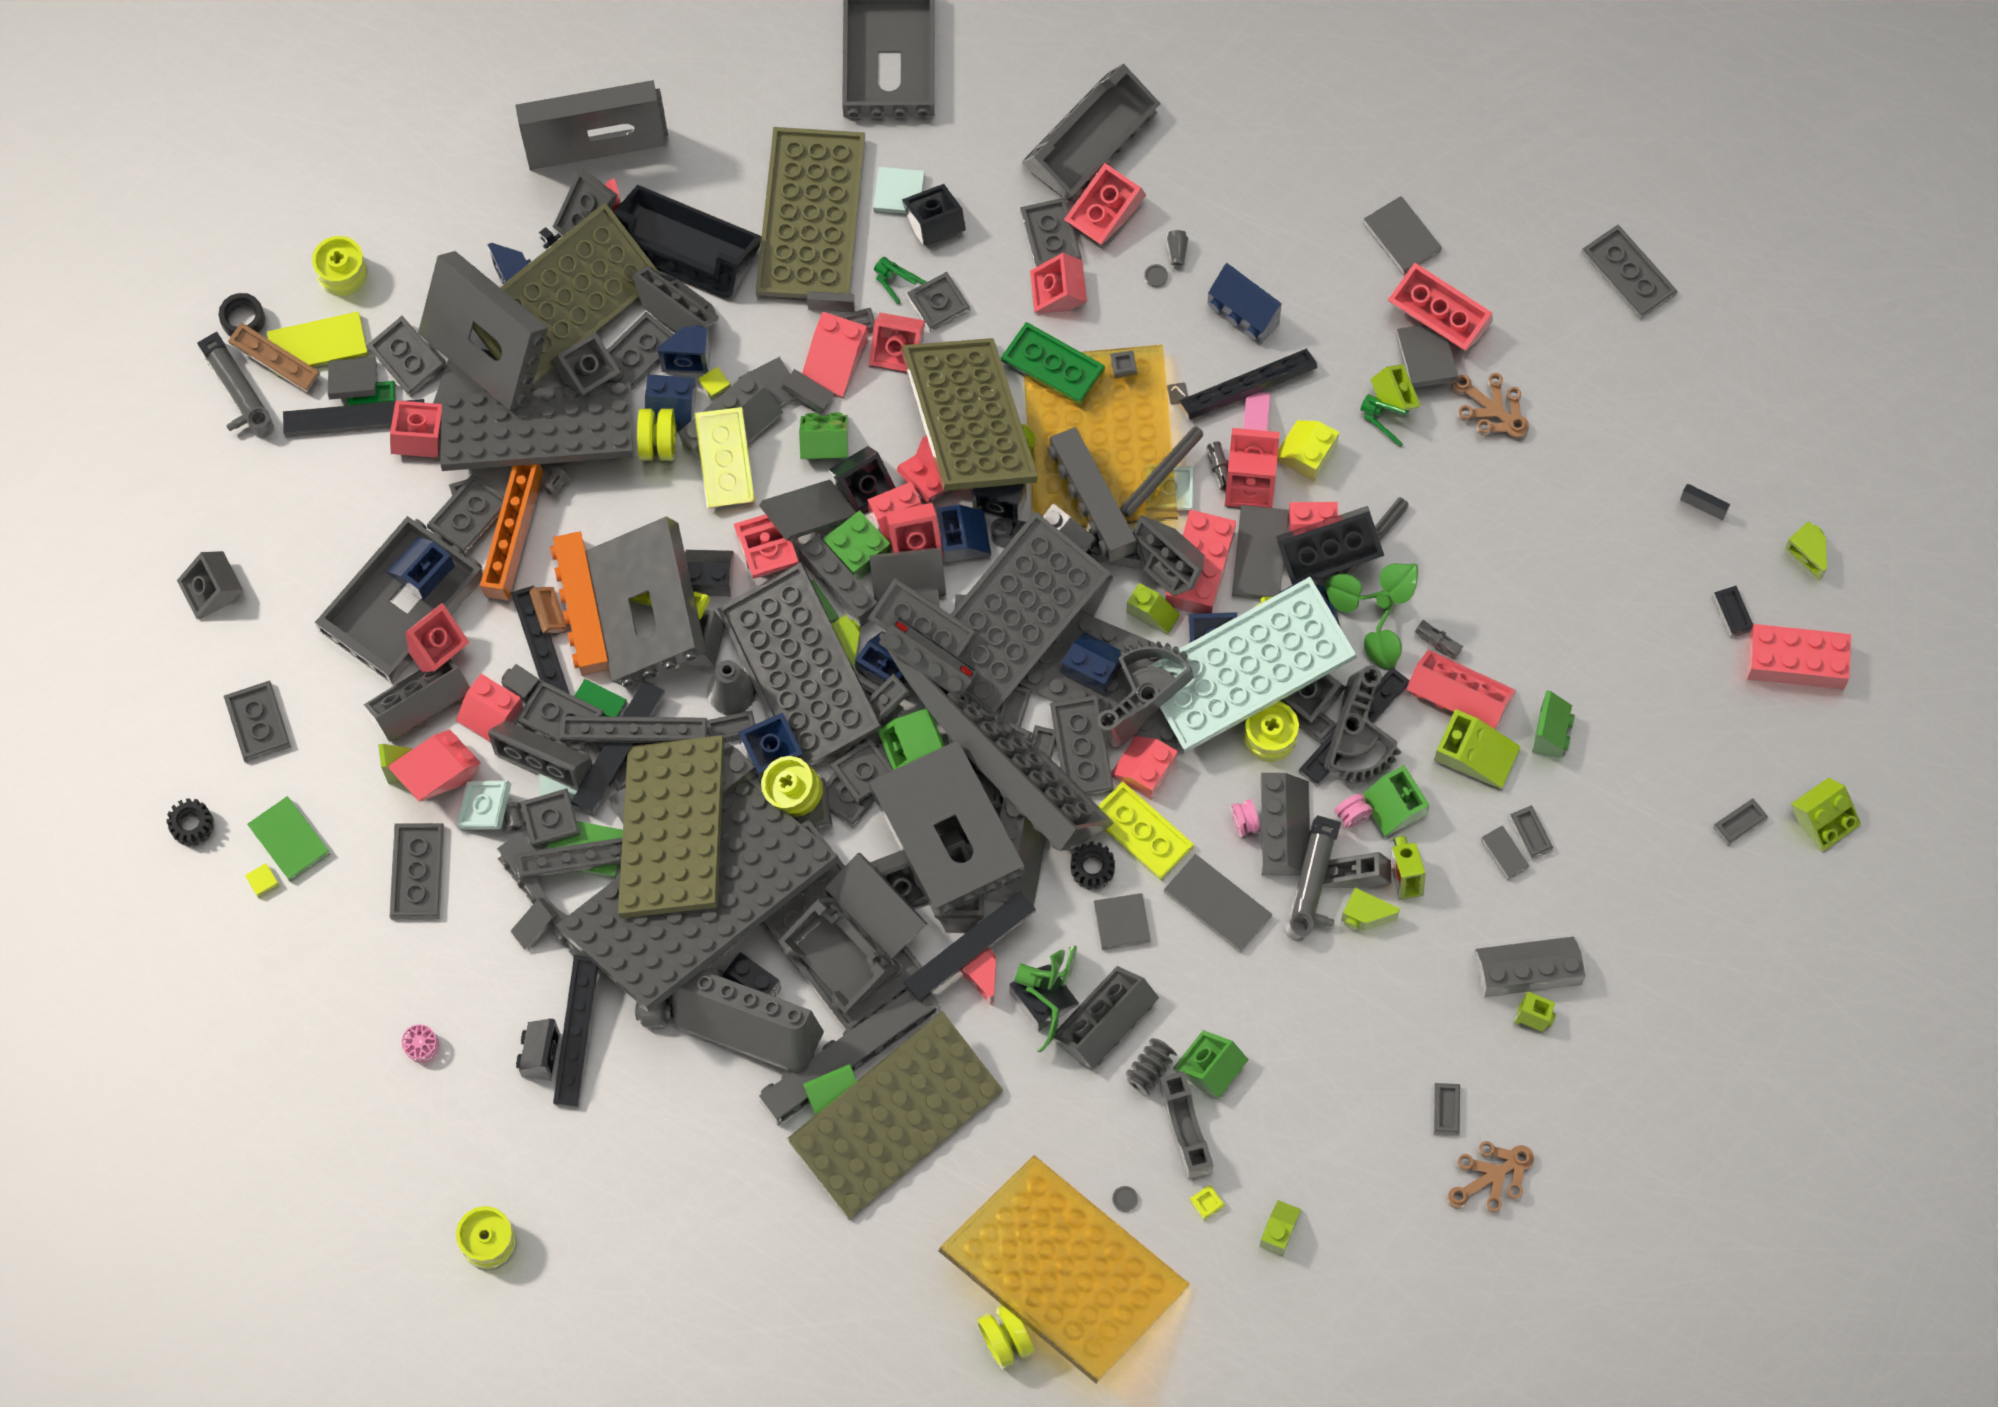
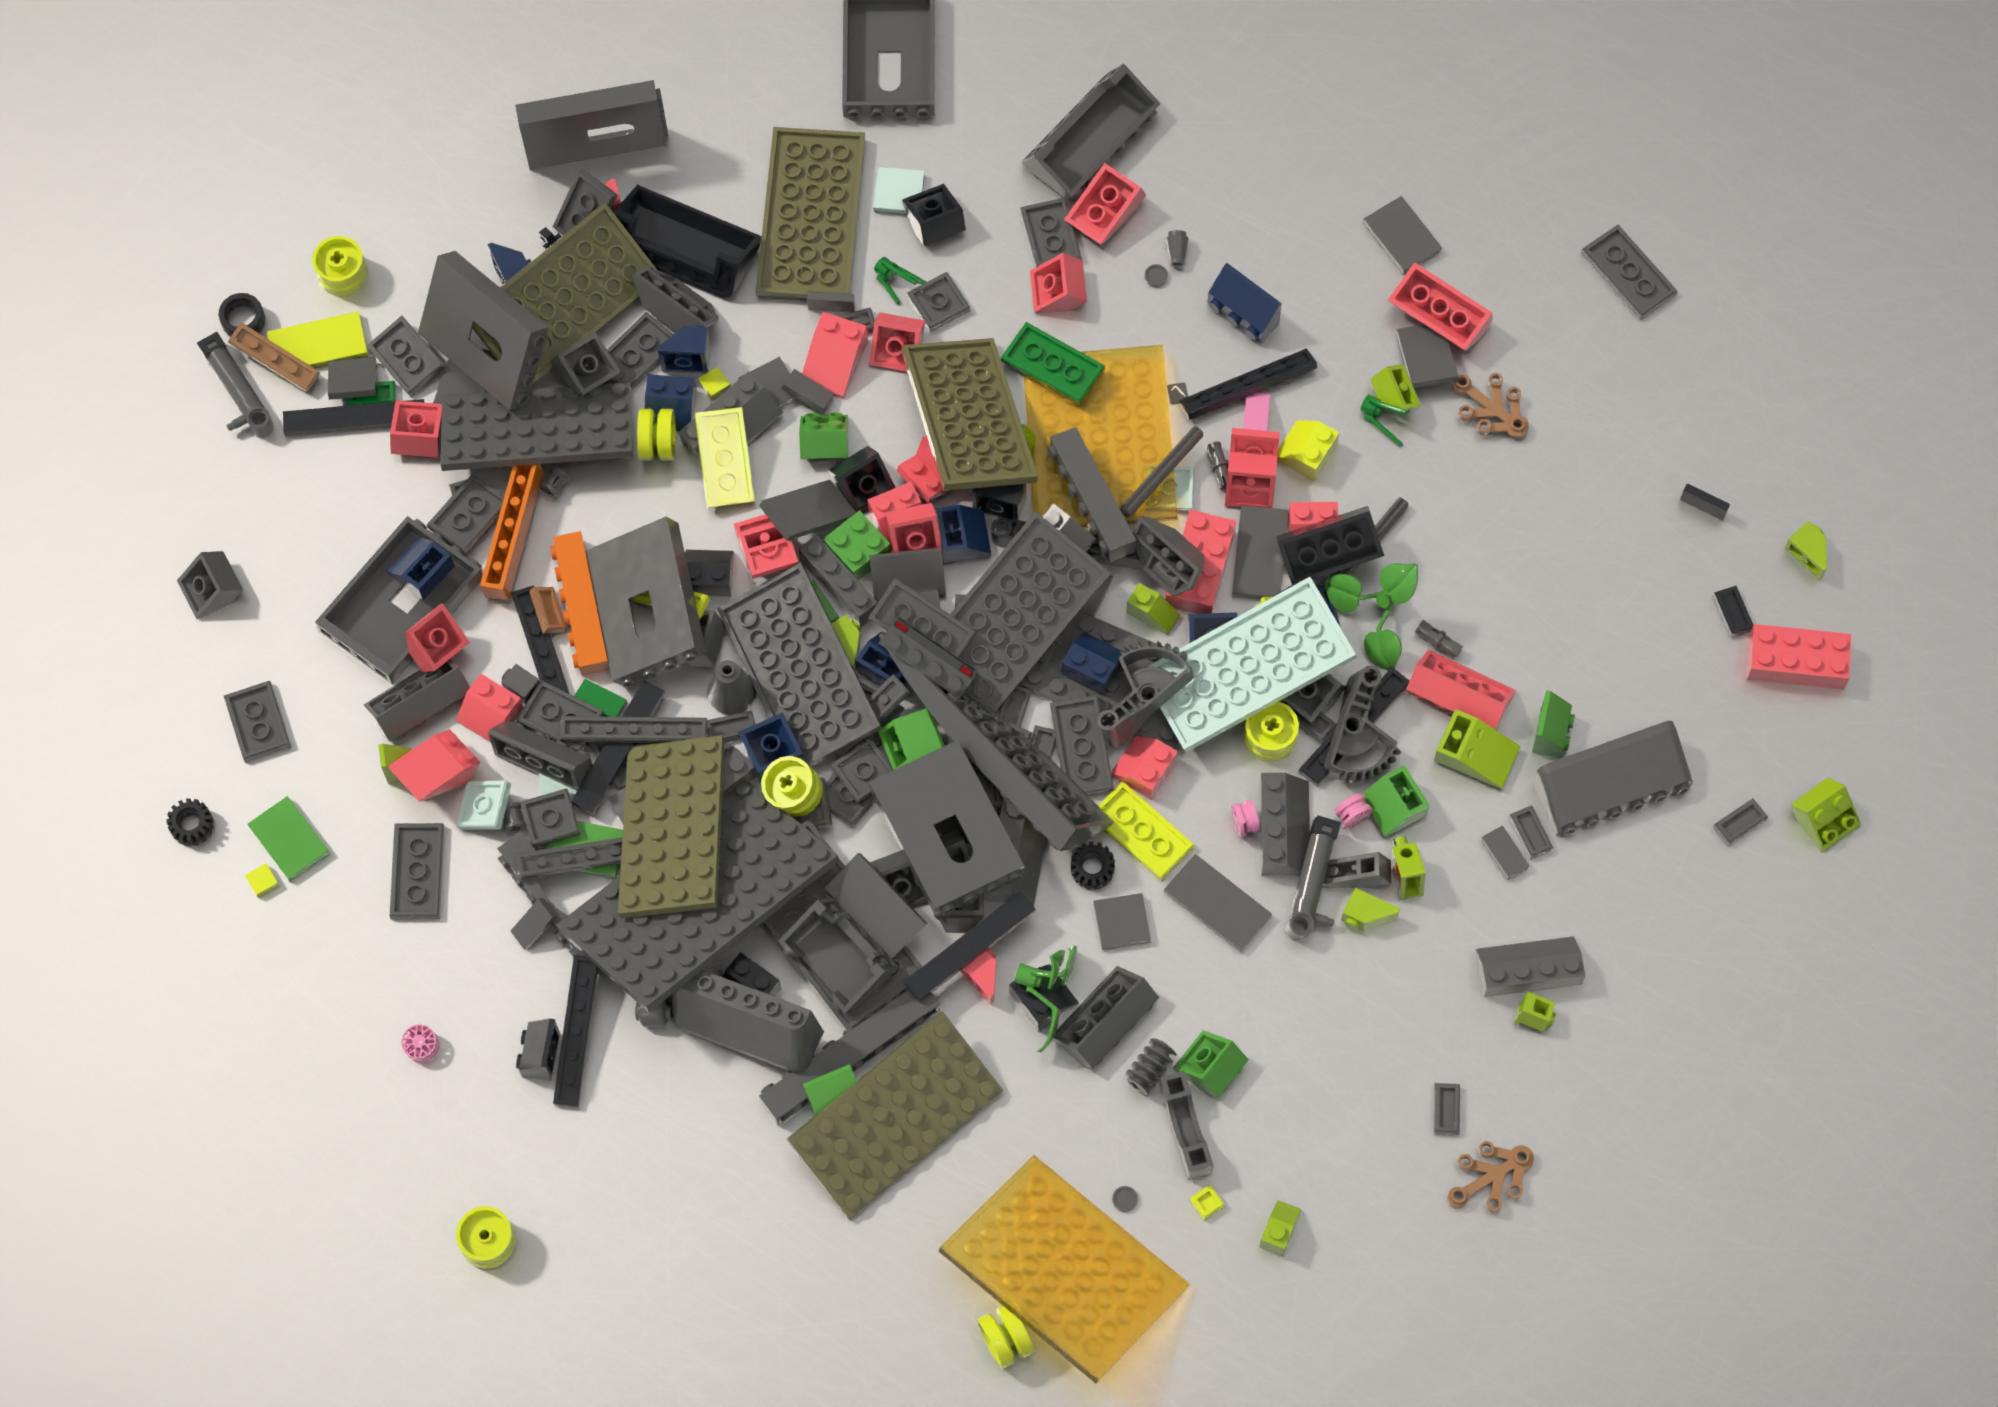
(1123, 364): dark grey tile -> none
(1613, 778): none -> dark grey windscreen

